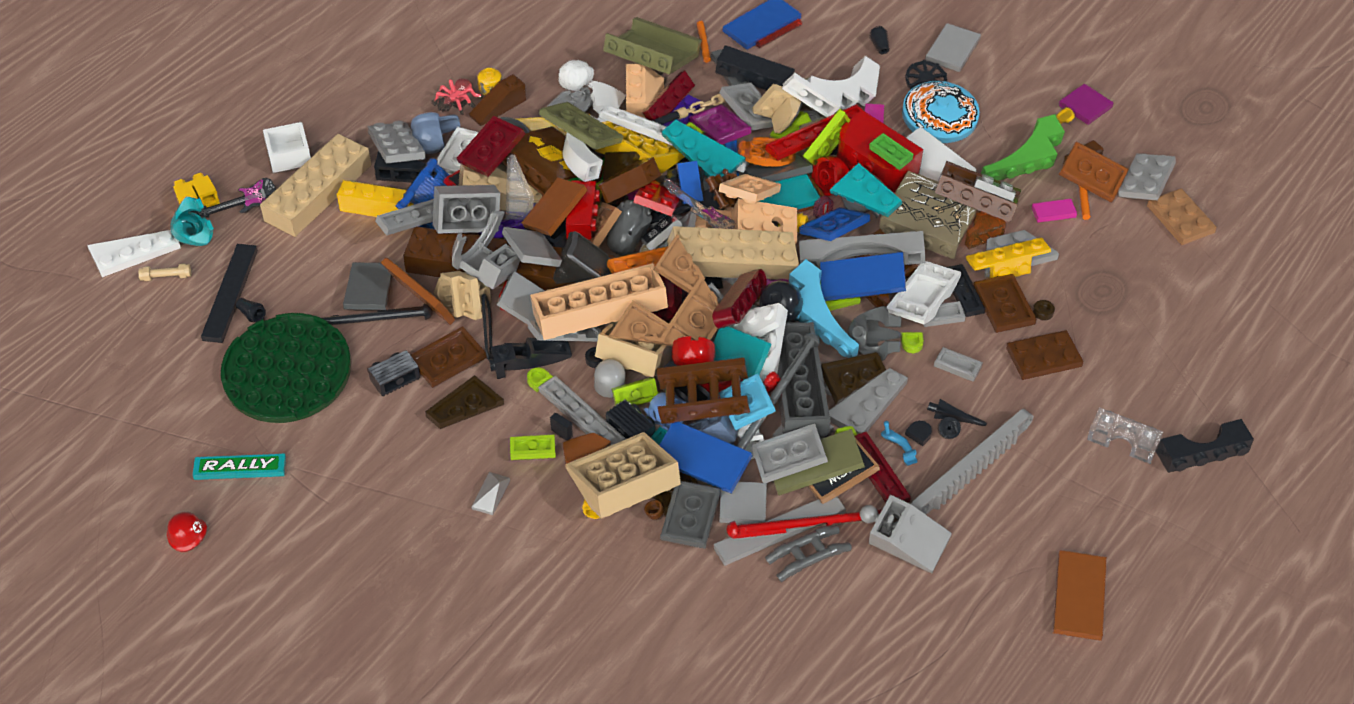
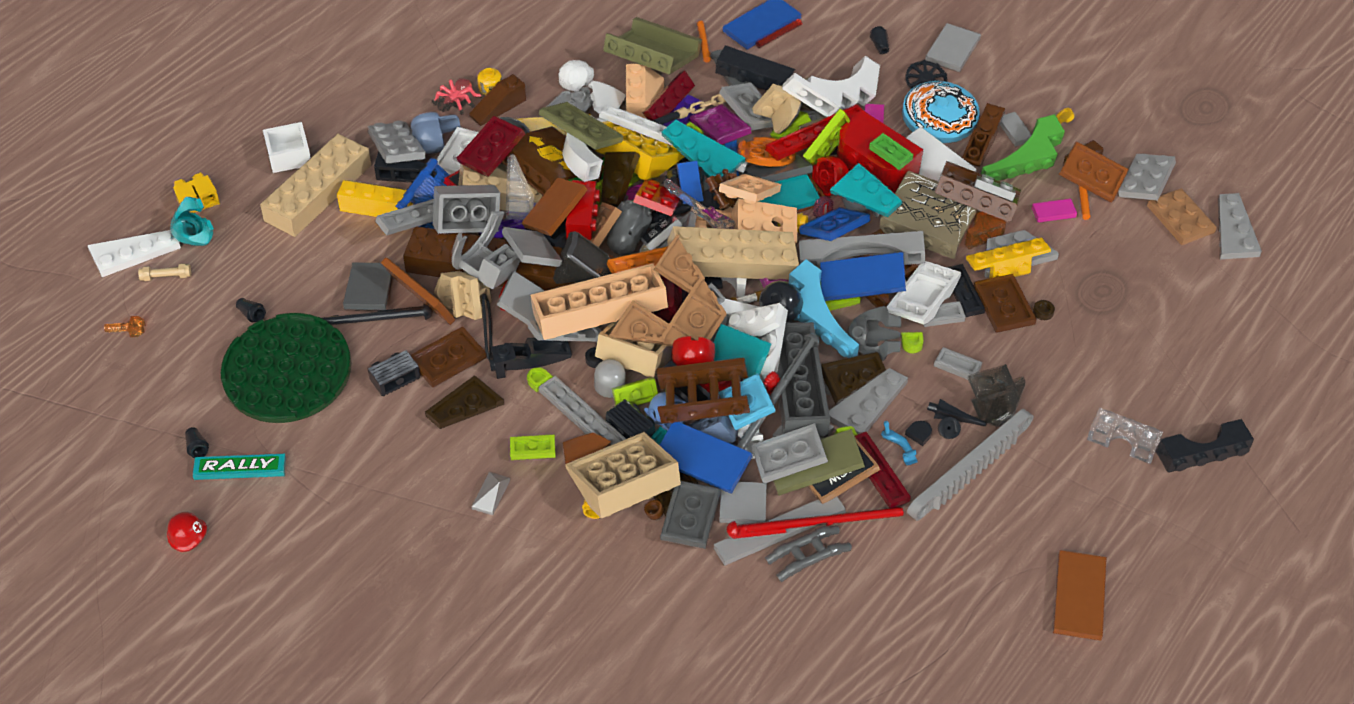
(130, 326): none -> clear orange bar
(195, 443): none -> black cone
(229, 293): black tile -> none
(252, 198): piece -> none
(561, 426): black tile -> none
(630, 179): reddish brown slope -> none
(739, 299): dark red beam -> none
(911, 538): light grey slope -> none
(983, 135): none -> reddish brown slope
(996, 394): none -> clear smoke piece
(1015, 129): none -> light grey tile
(1044, 355): reddish brown plate -> none
(1086, 104): magenta tile -> none
(1235, 229): none -> light grey wing

